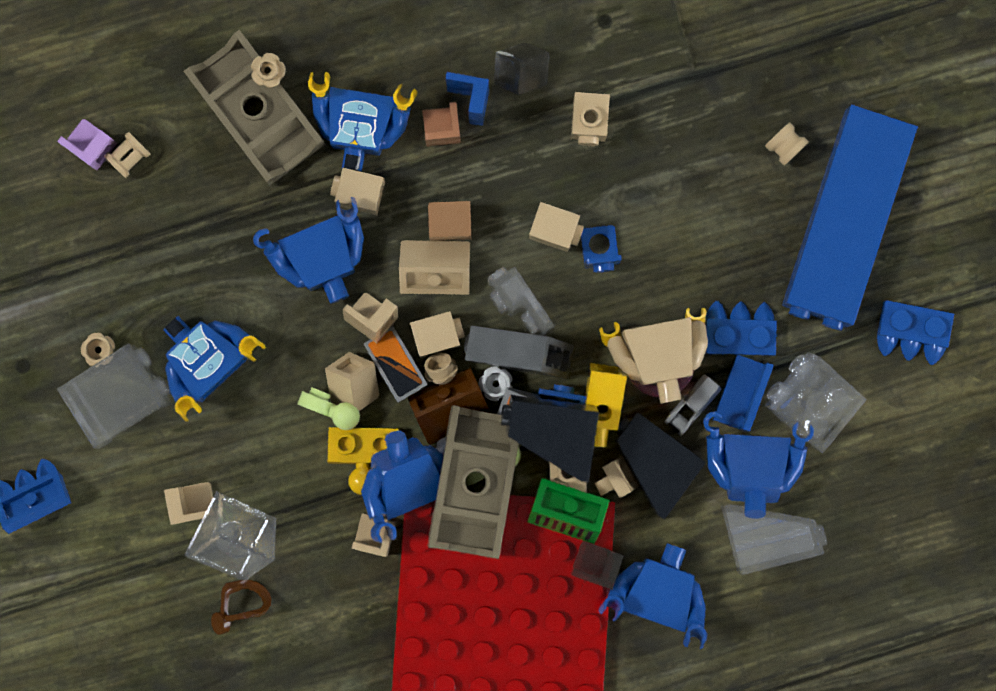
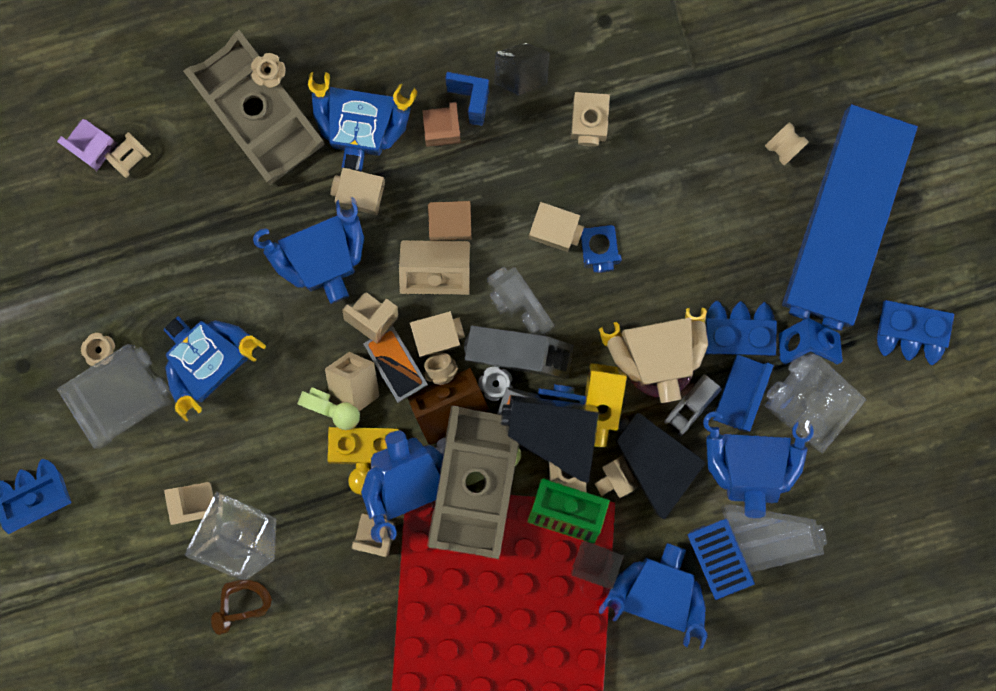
(721, 558): none -> blue panel
(813, 338): none -> blue bracket

